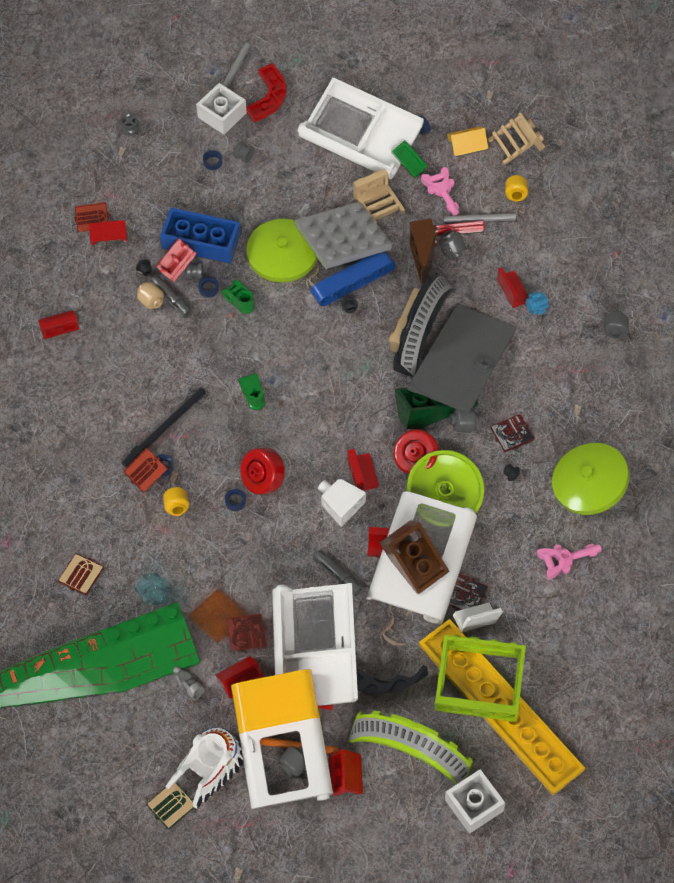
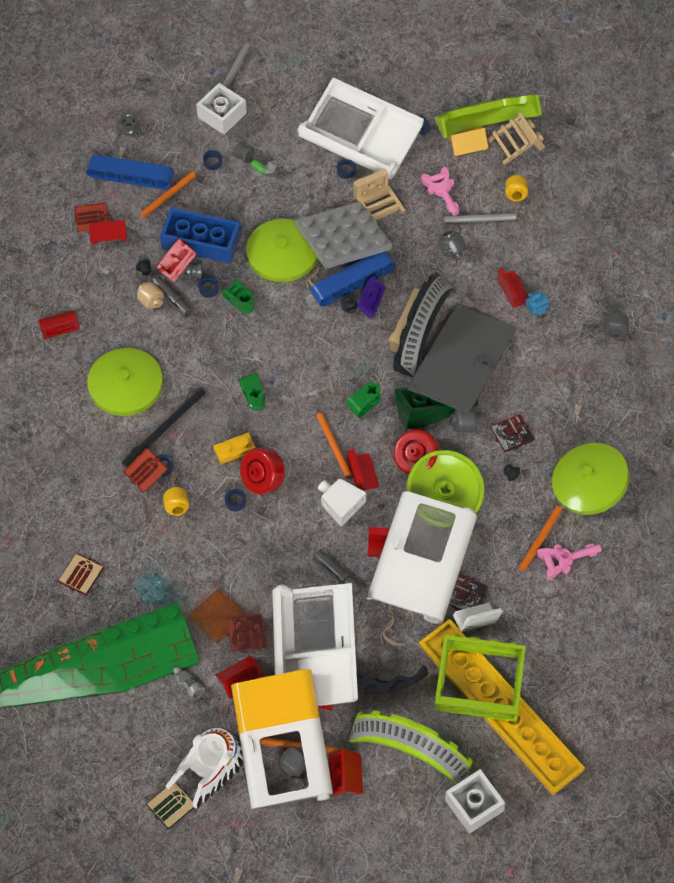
(125, 381): none -> lime dish
(130, 172): none -> blue beam
(167, 194): none -> orange bar
(233, 448): none -> yellow plate
(270, 168): none -> arm
(273, 99): red plate -> none
(334, 446): none -> orange bar
(346, 175): none -> dark blue piece
(364, 399): none -> green piece
(371, 297): none -> dark purple plate
(409, 159): green tile -> none
(414, 556): reddish brown slope -> none
(422, 244): reddish brown slope -> none
(465, 227): axle -> none
(487, 113): none -> lime windscreen
(540, 538): none -> orange bar

